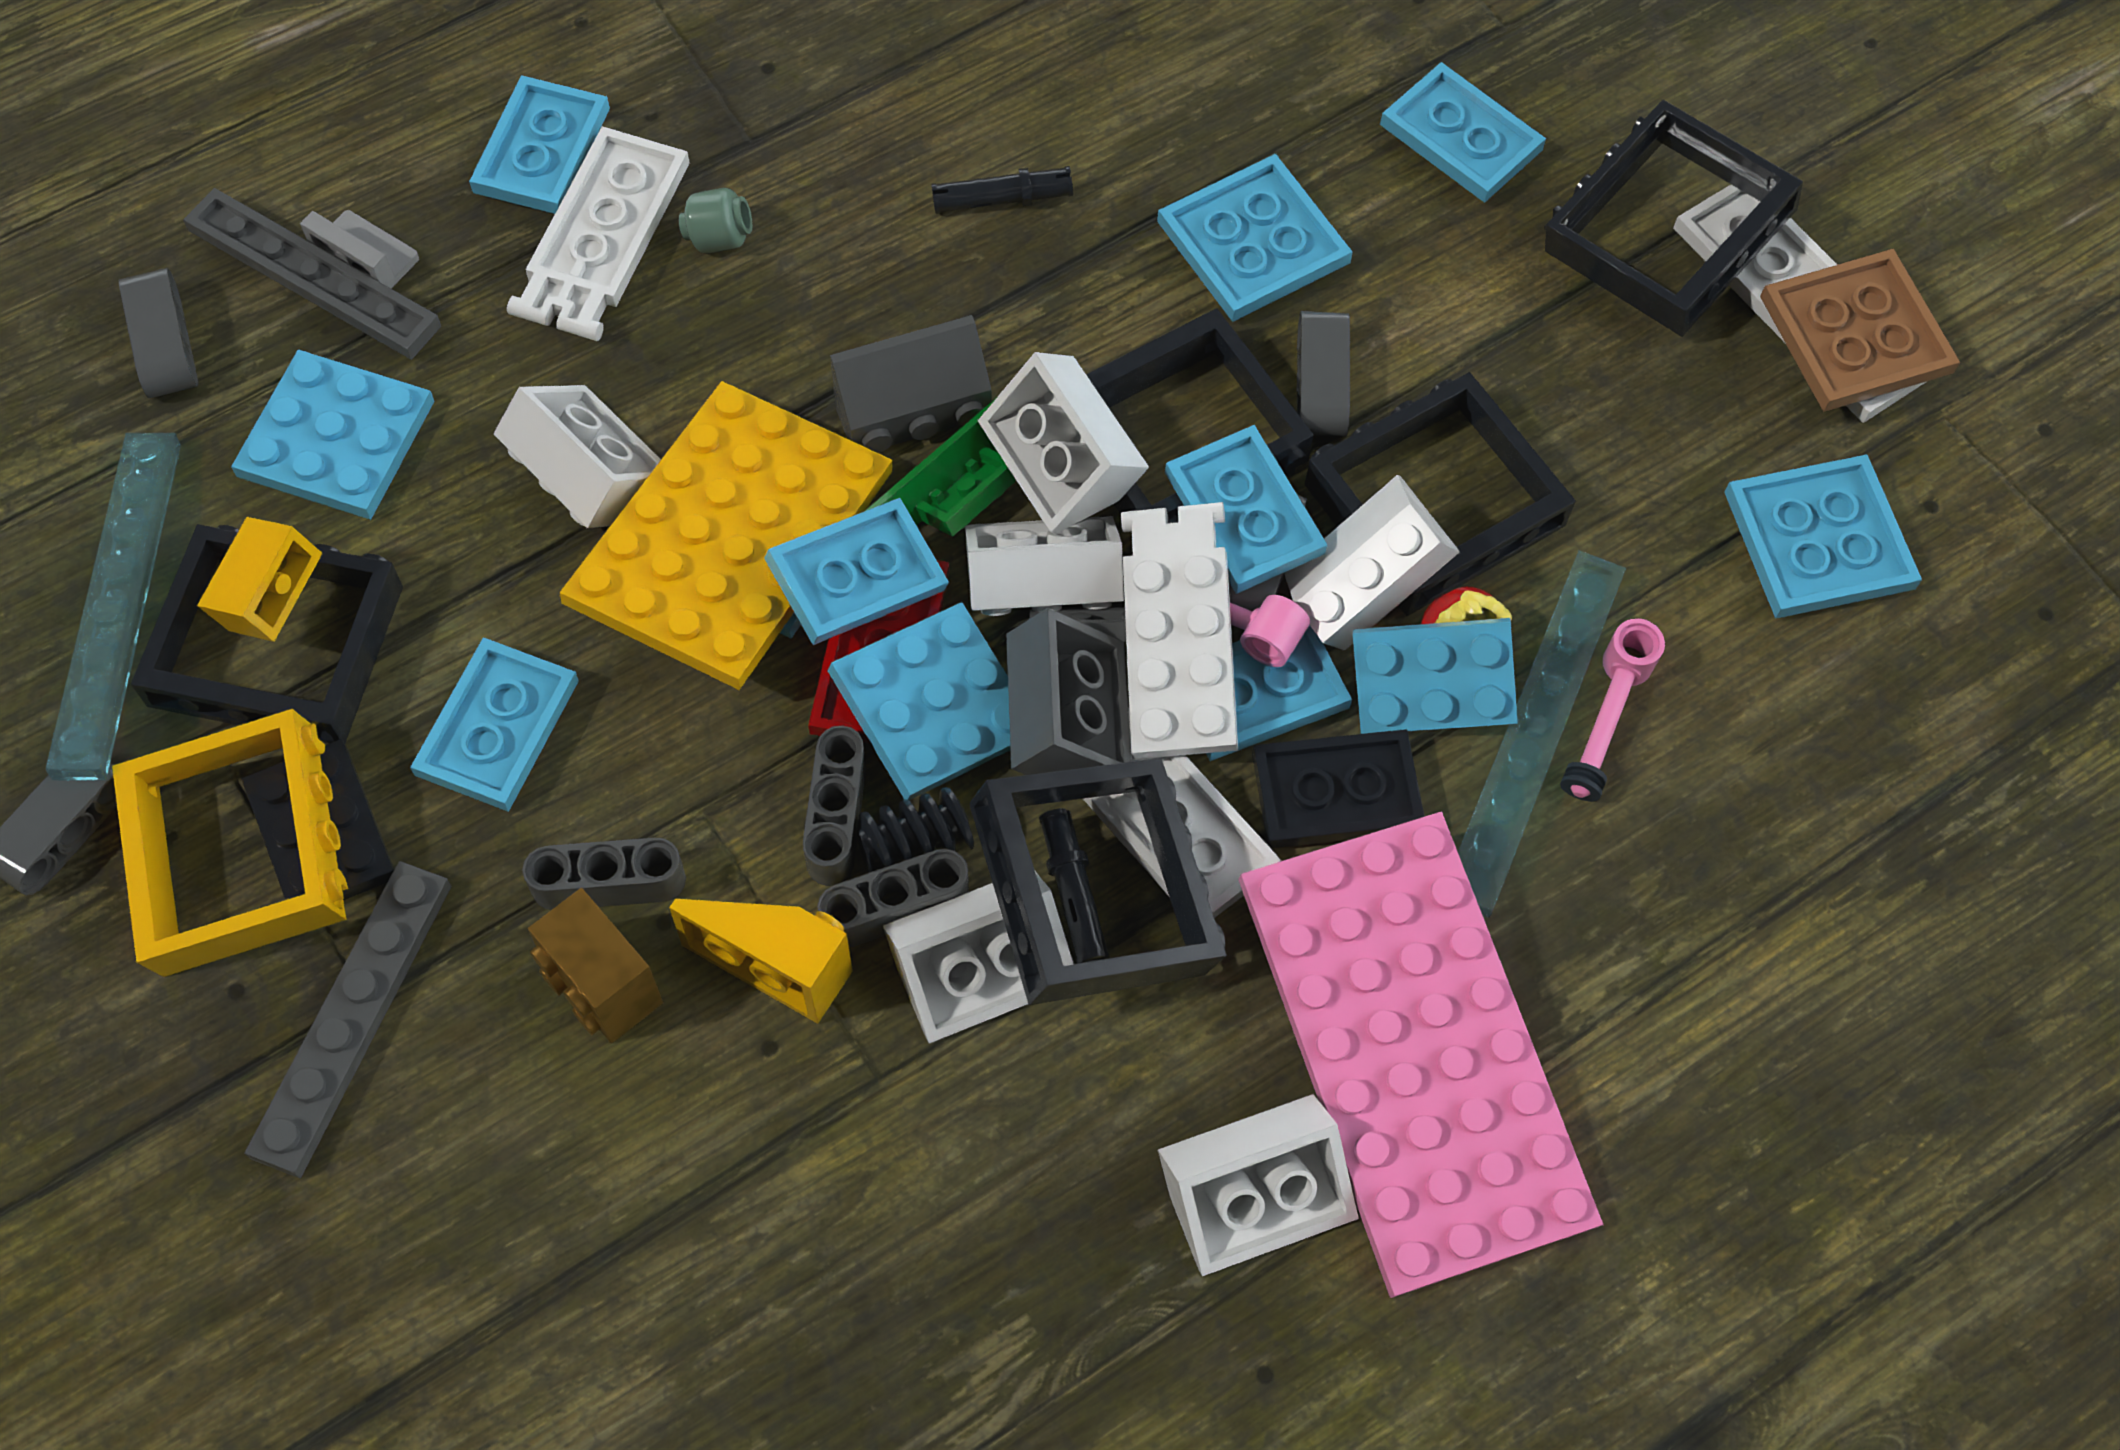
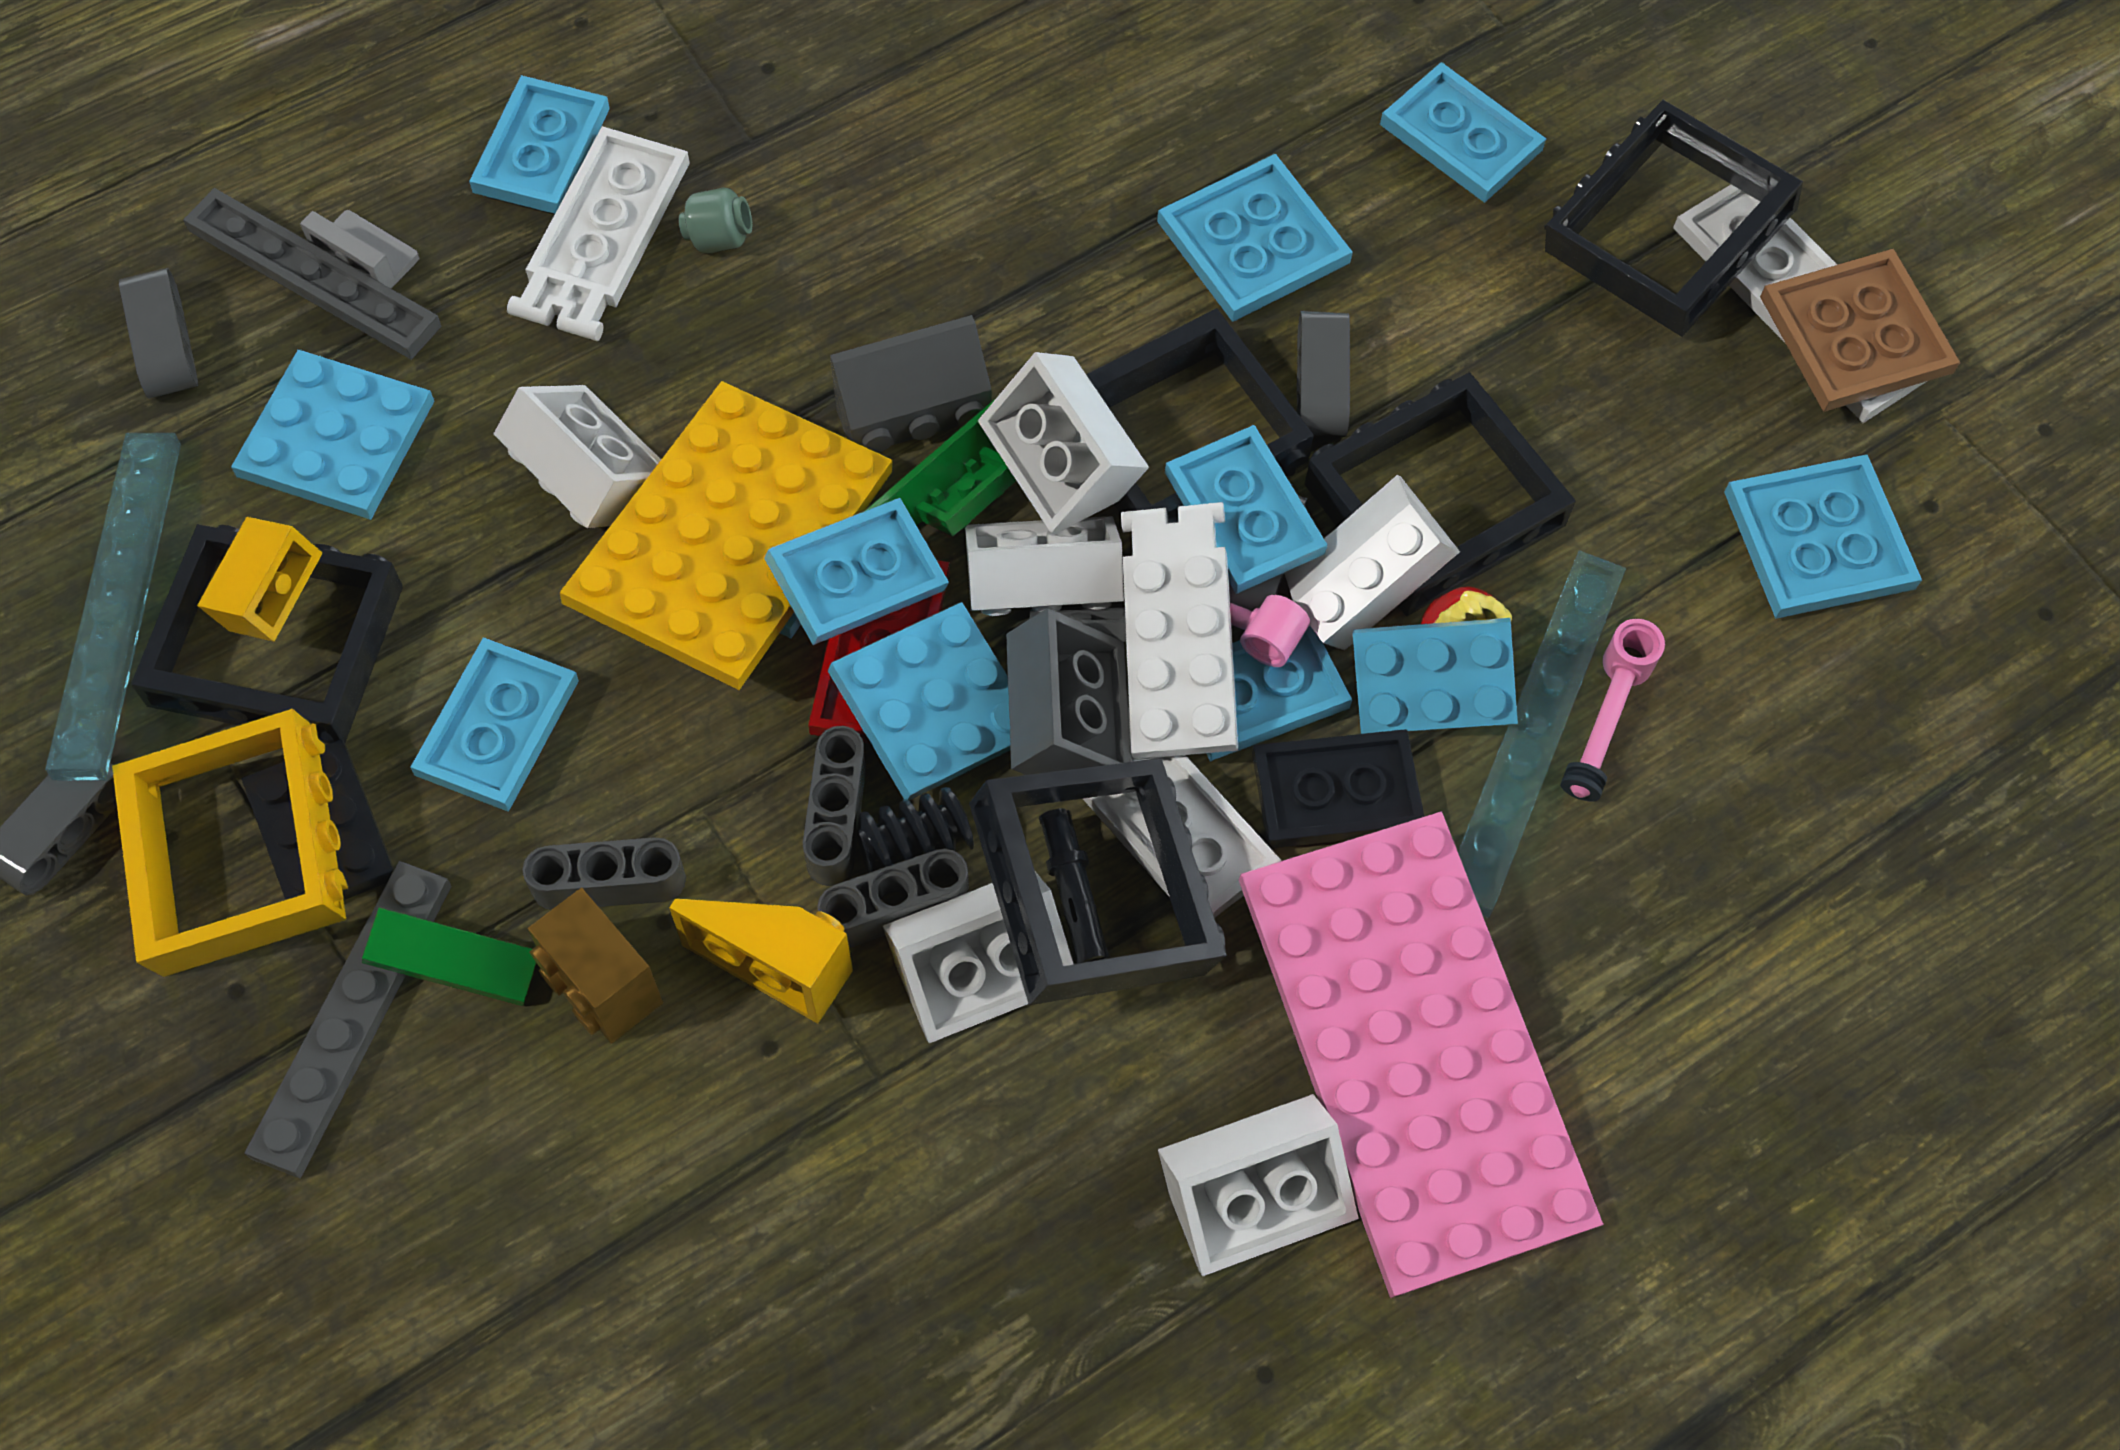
(449, 956): none -> green tile
(1002, 189): black pin -> none

